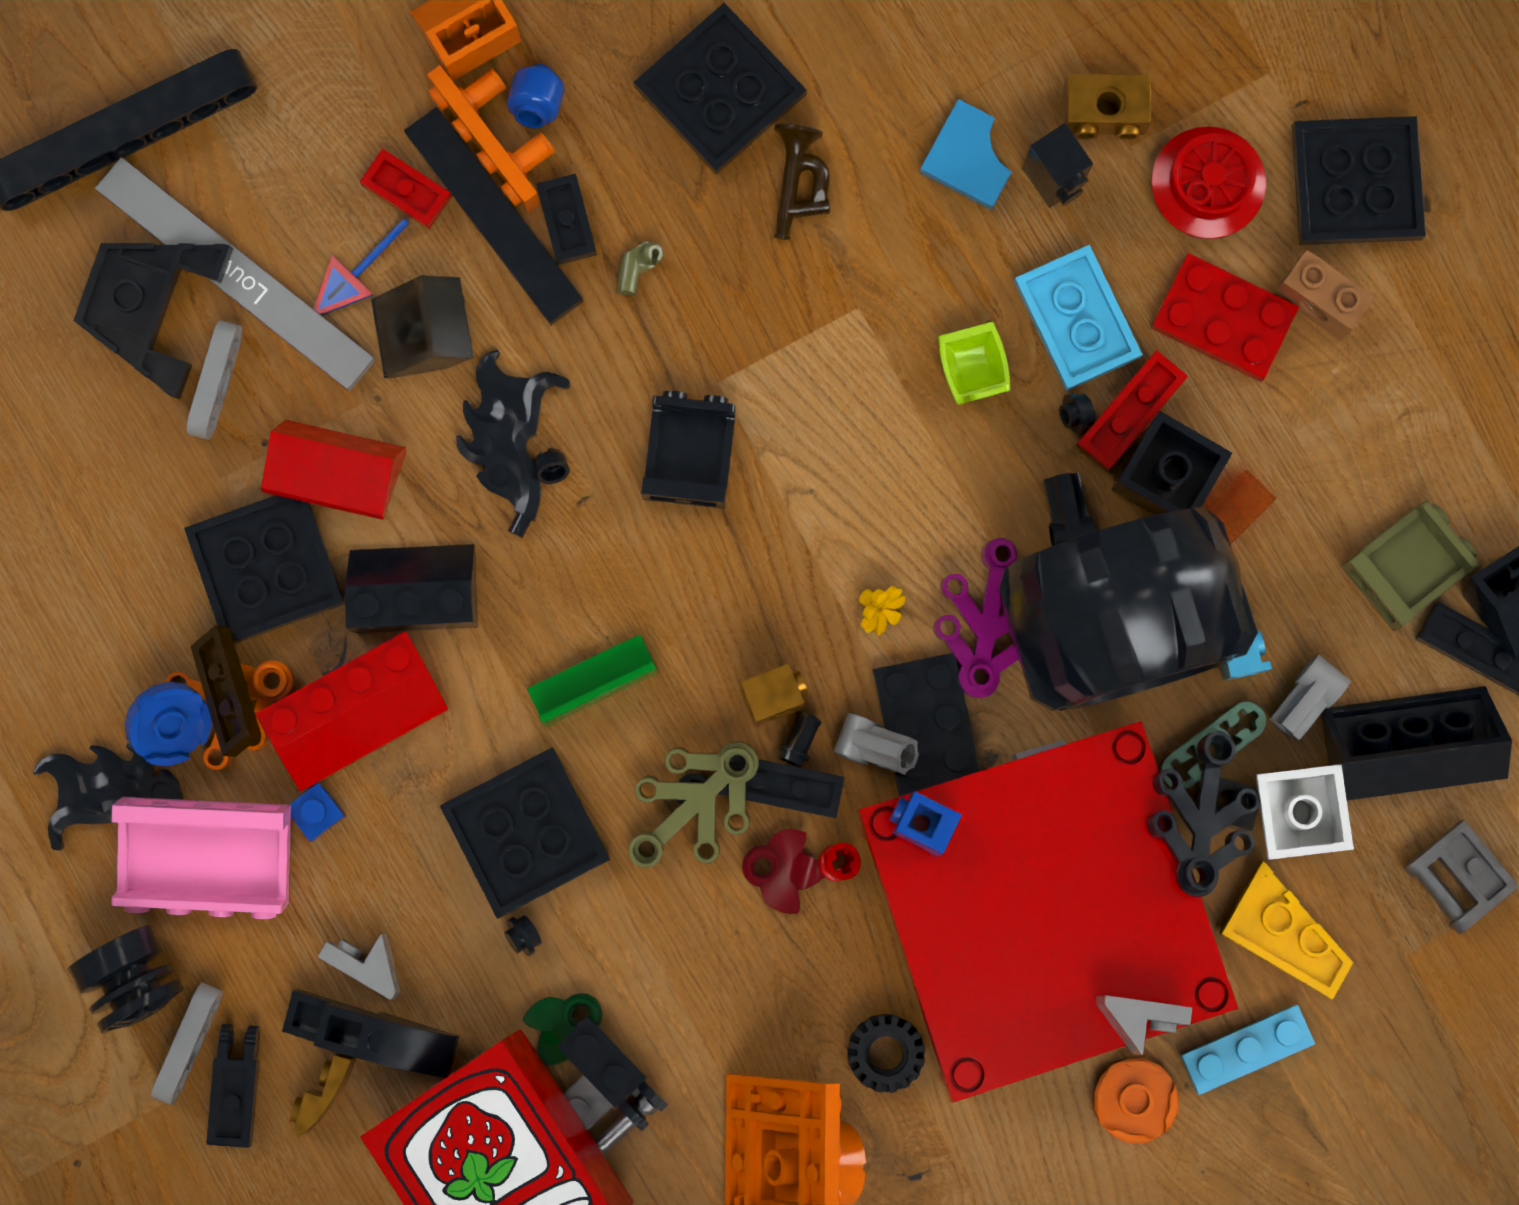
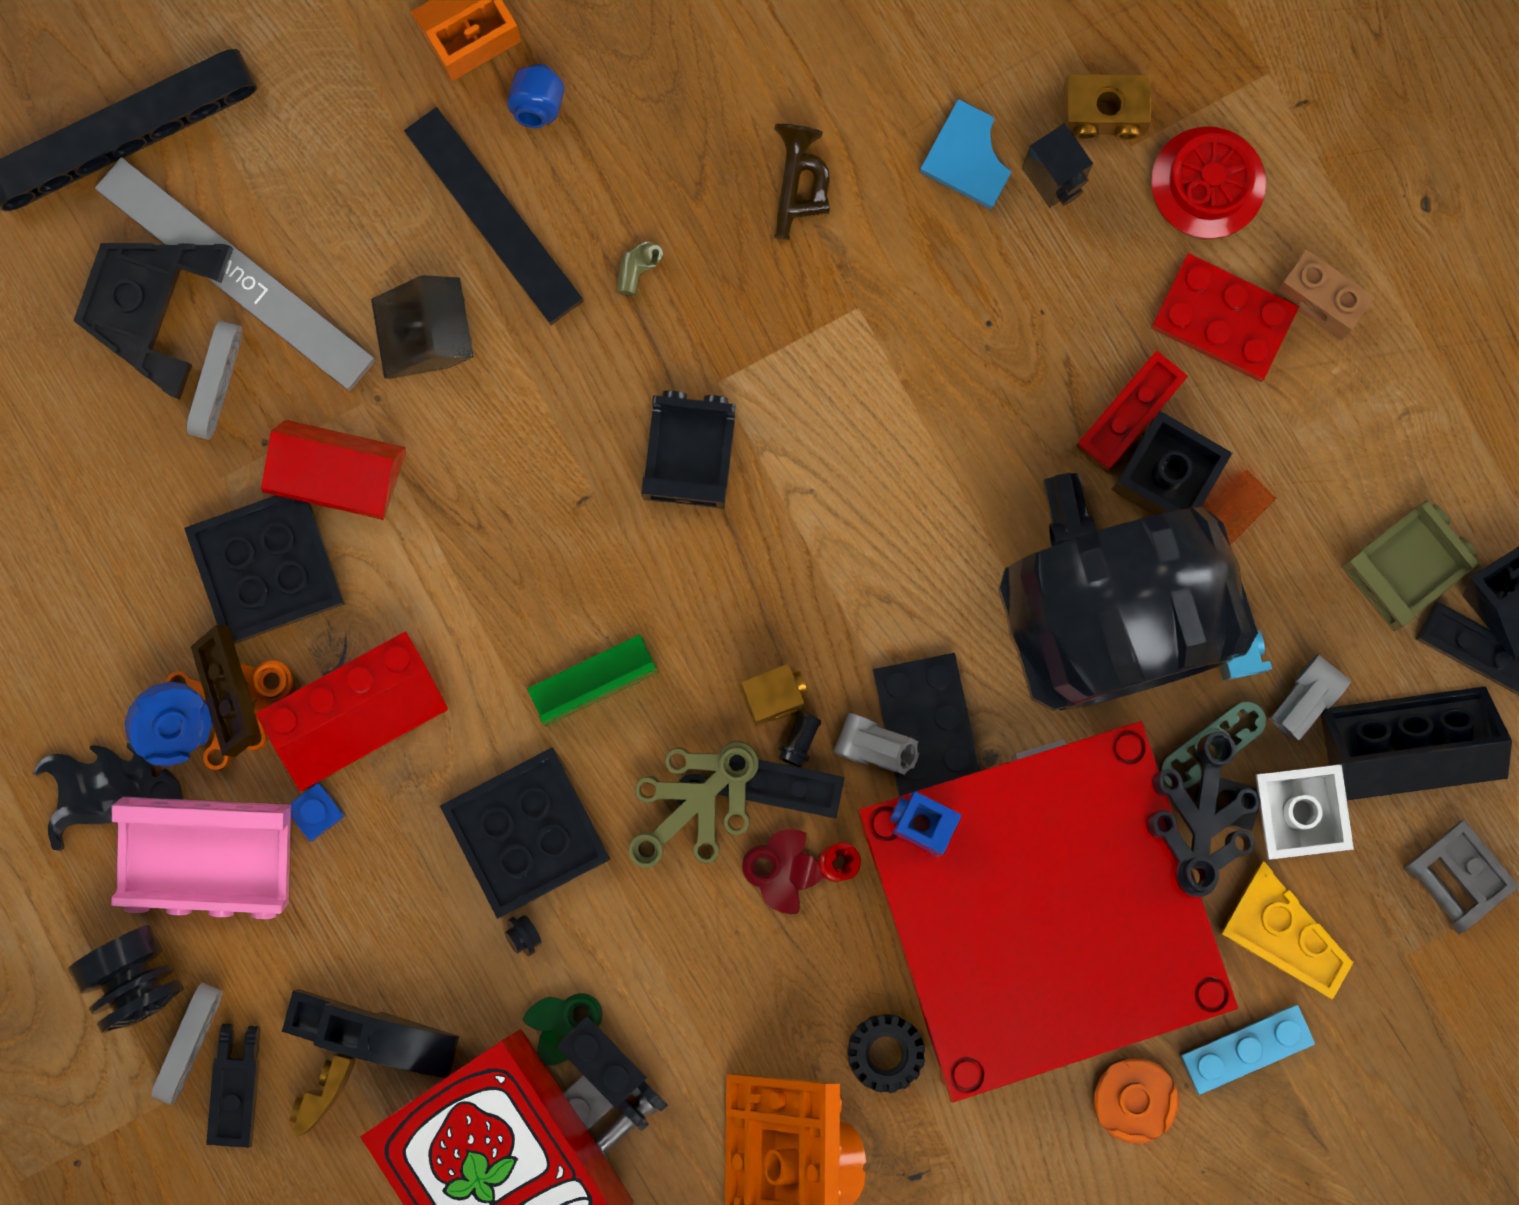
(341, 286): piece -> none
(375, 971): light grey slope -> none
(405, 189): red plate -> none
(411, 589): black slope -> none
(492, 156): orange plate -> none
(500, 433): black piece -> none
(554, 474): black hinge -> none
(566, 219): black plate -> none
(720, 88): black plate -> none
(880, 608): yellow plant -> none
(974, 363): lime piece -> none
(985, 624): magenta plant -> none
(1077, 318): medium azure plate -> none
(1077, 412): black plate -> none
(1131, 1017): light grey slope -> none
(1358, 180): black plate -> none

